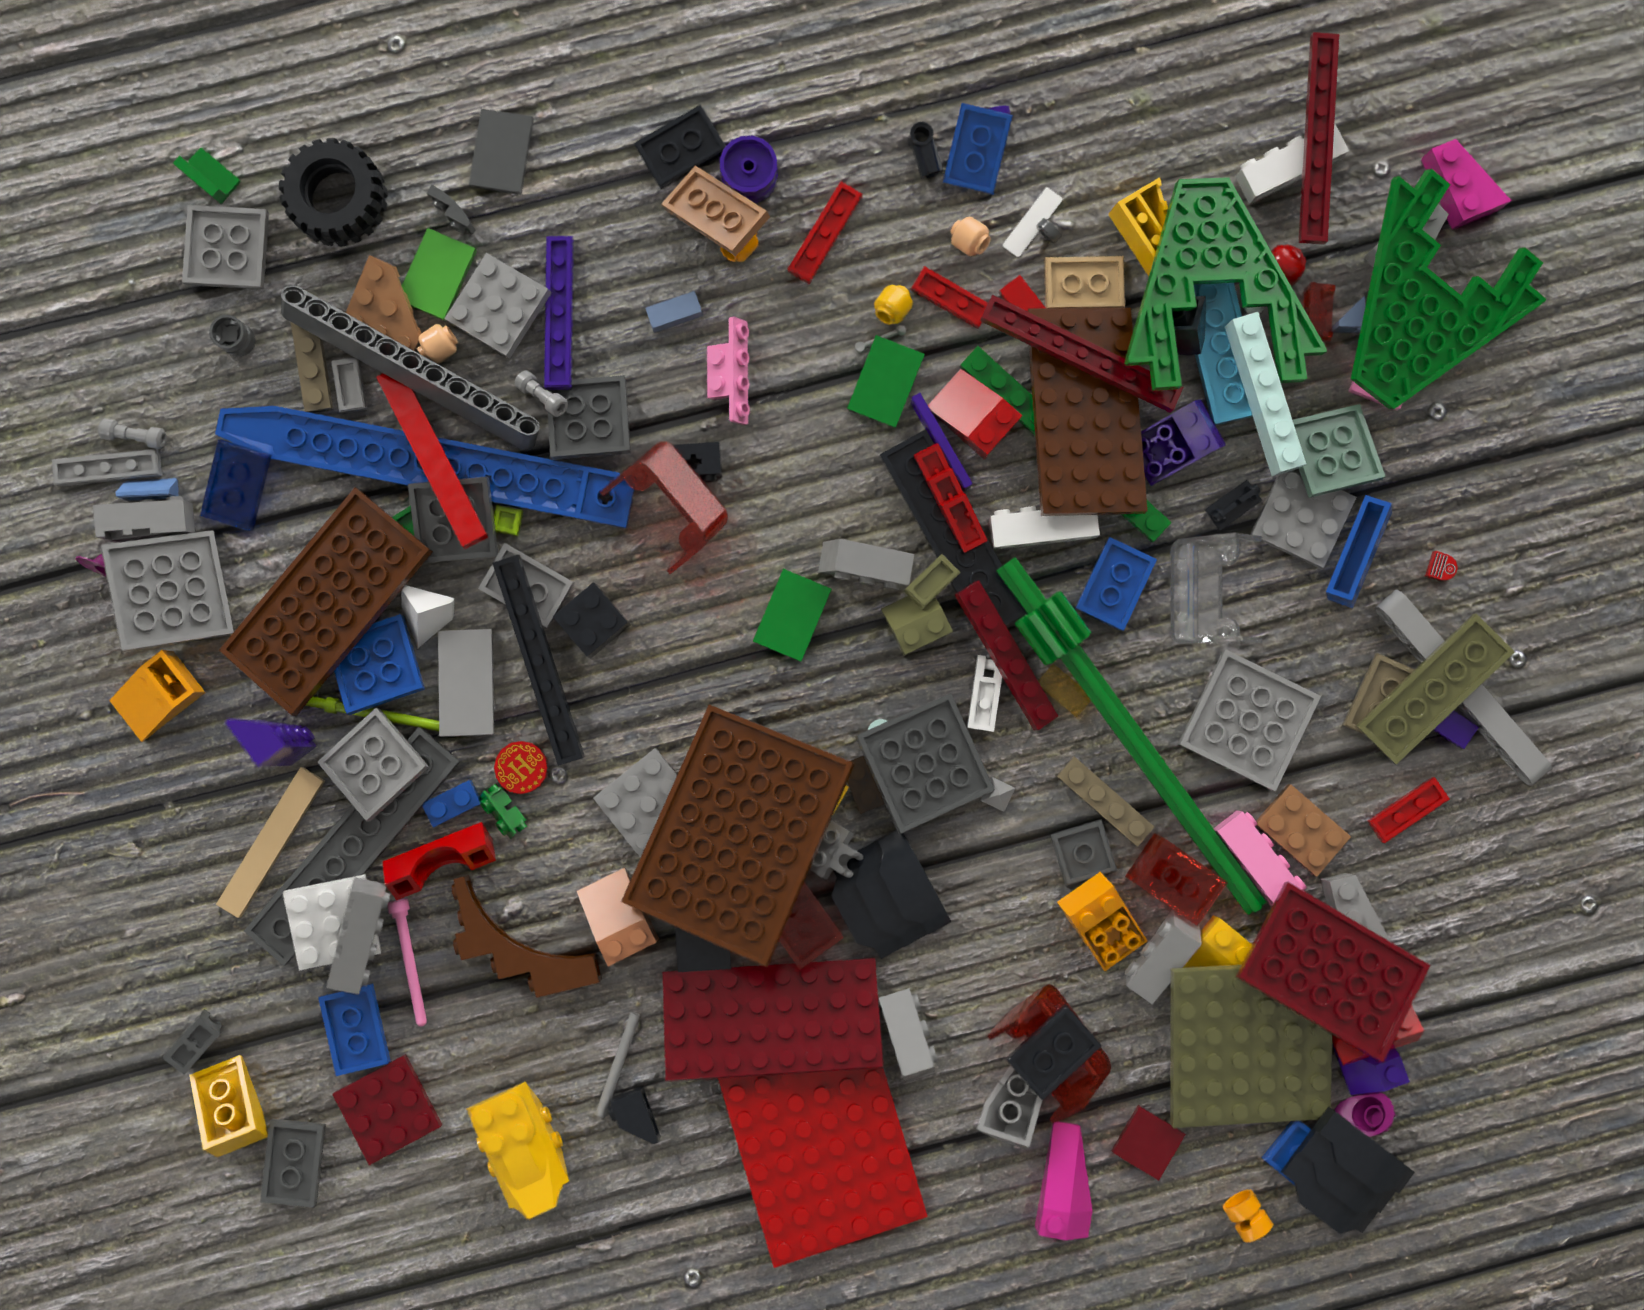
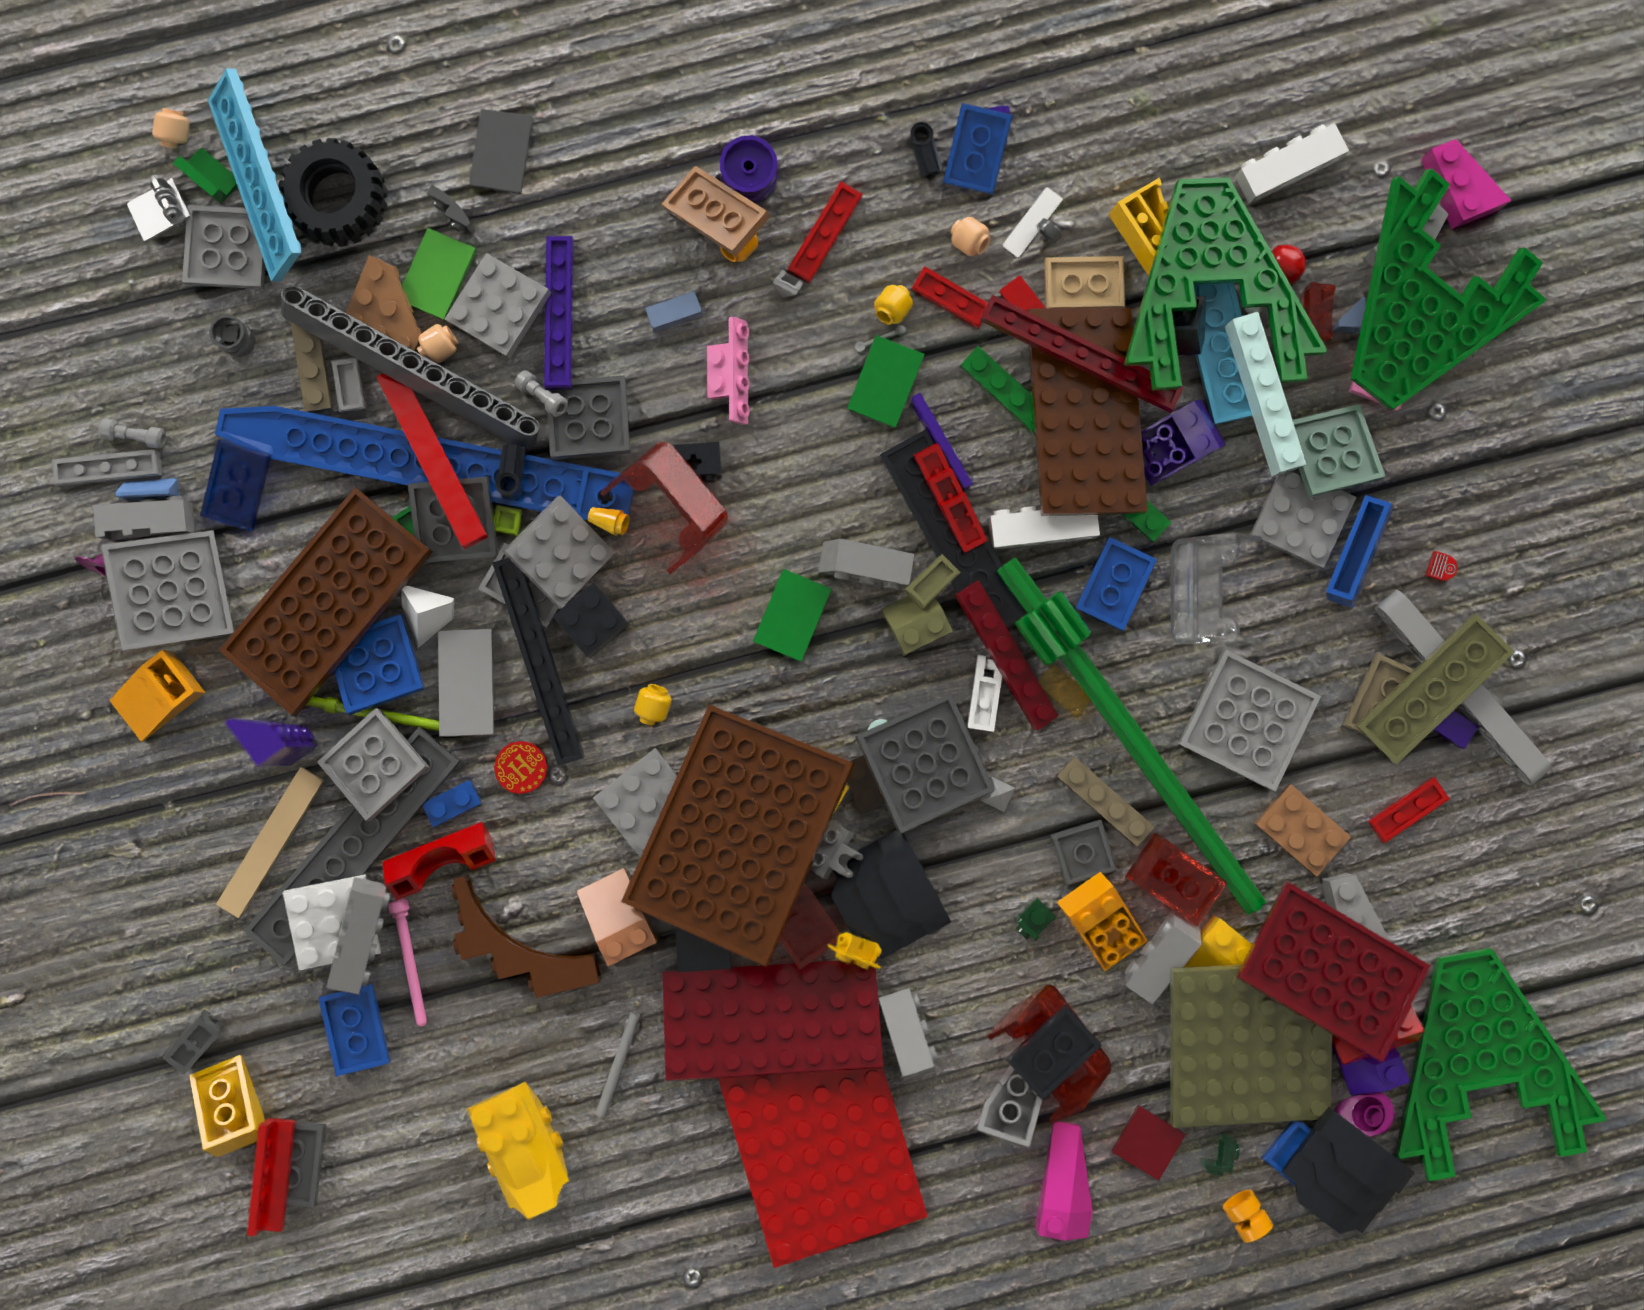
(158, 208): none -> hinge
(171, 128): none -> light nougat head
(254, 175): none -> medium azure plate
(271, 1176): none -> red fence
(387, 1109): dark red plate -> none
(506, 820): green hinge -> none
(511, 469): none -> black piece
(559, 552): none -> light grey plate
(610, 520): none -> yellow cone
(635, 1115): black slope -> none
(652, 704): none -> yellow head
(680, 146): black tile -> none
(788, 284): none -> light grey slope
(857, 949): none -> yellow hinge
(974, 413): slope -> none
(1034, 919): none -> dark green bracket
(1227, 1152): none -> clear green bracket
(1234, 504): black hinge -> none
(1256, 855): bright pink brick -> none
(1319, 138): dark red plate -> none
(1484, 1037): none -> green wing

